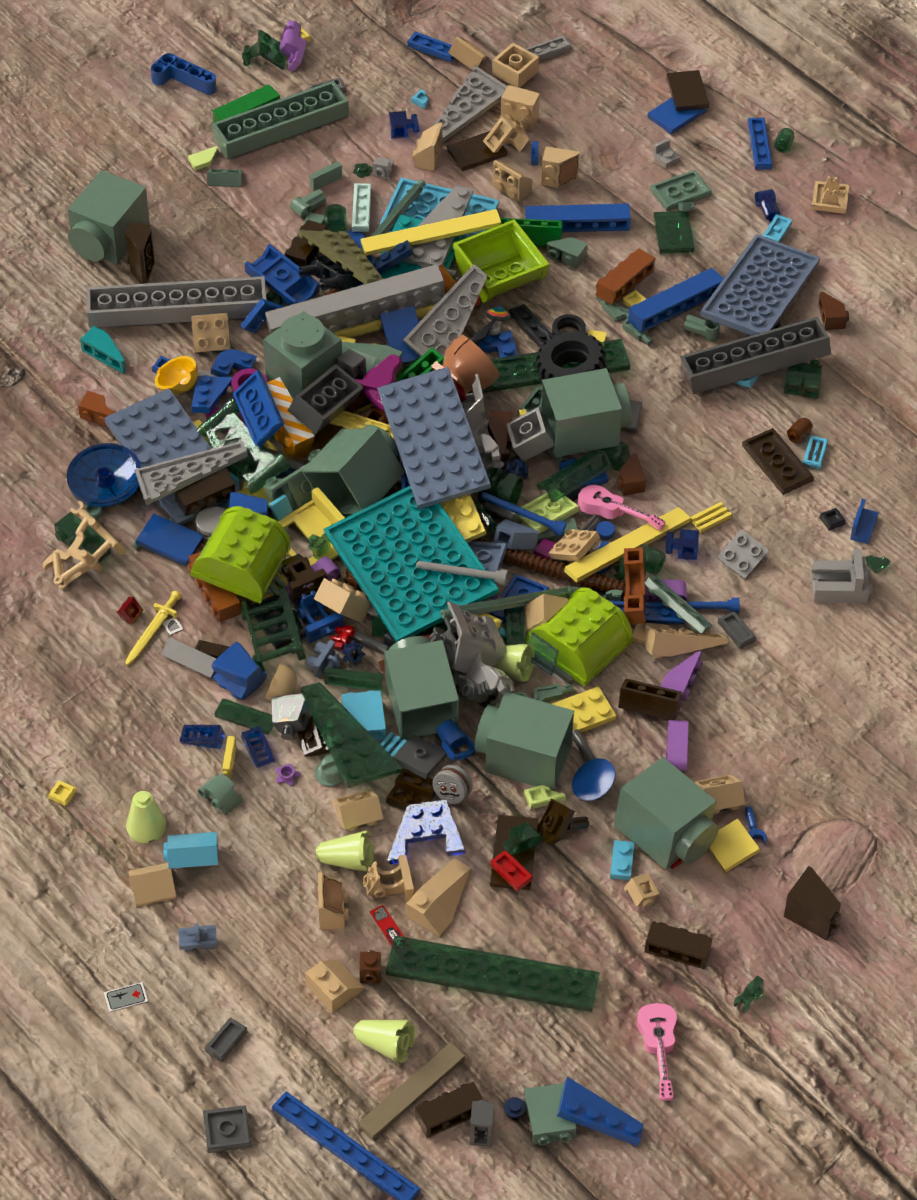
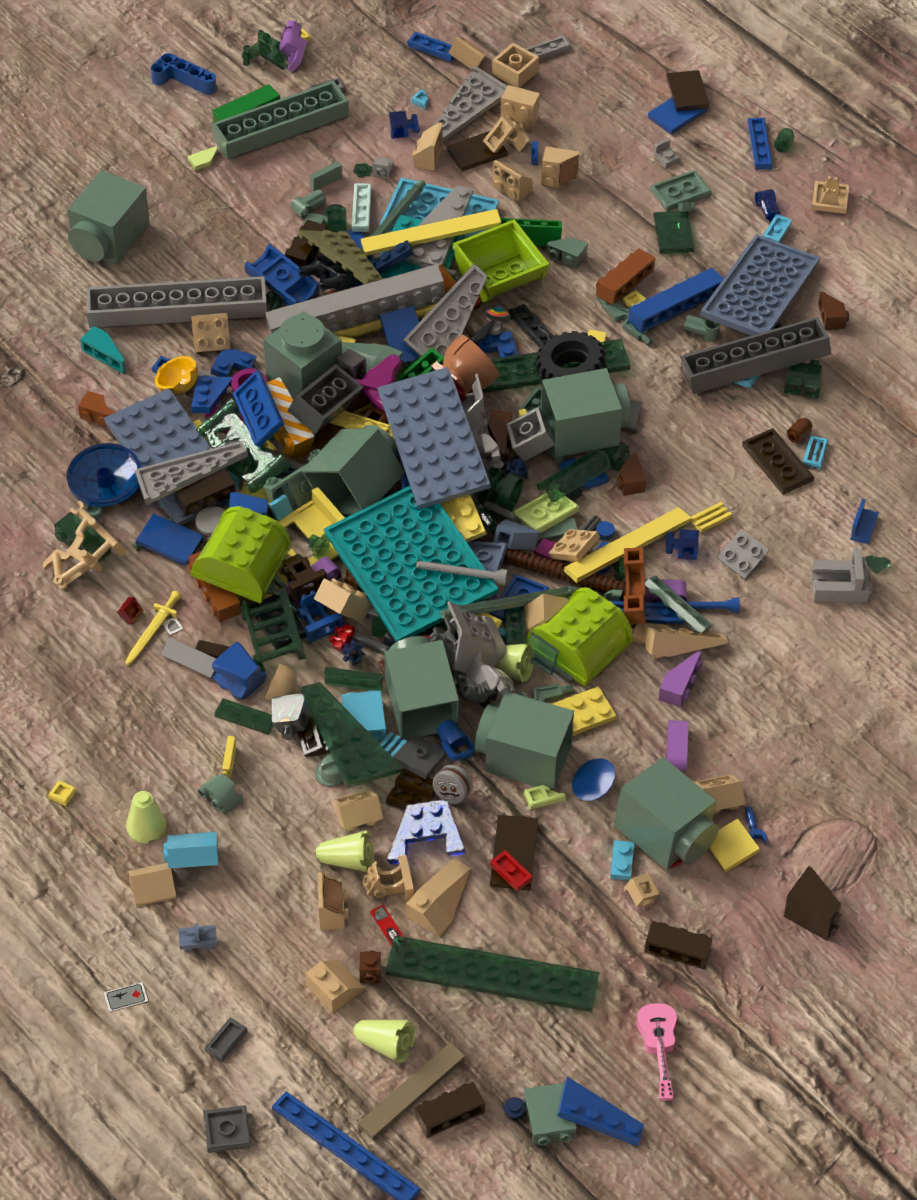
(140, 251): dark brown slope -> none
(214, 739): clear blue slope -> none
(224, 177): sand green slope -> none
(253, 733): clear blue slope -> none
(257, 315): blue plate -> none
(287, 769): medium lavender plate -> none
(327, 658): sand blue hips -> none
(481, 1123): dark grey brick -> none
(522, 838): clear green piece -> none
(557, 526): blue piece -> none
(559, 820): dark brown piece -> none
(568, 320): black tyre -> none
(582, 746): dark grey piece -> none
(584, 217): blue brick -> none
(599, 501): bright pink piece -> none
(650, 699): dark brown brick -> none
(654, 559): clear green piece -> none
(737, 630): dark grey tile -> none
(752, 991): clear green plate -> none
(832, 519): black tile -> none

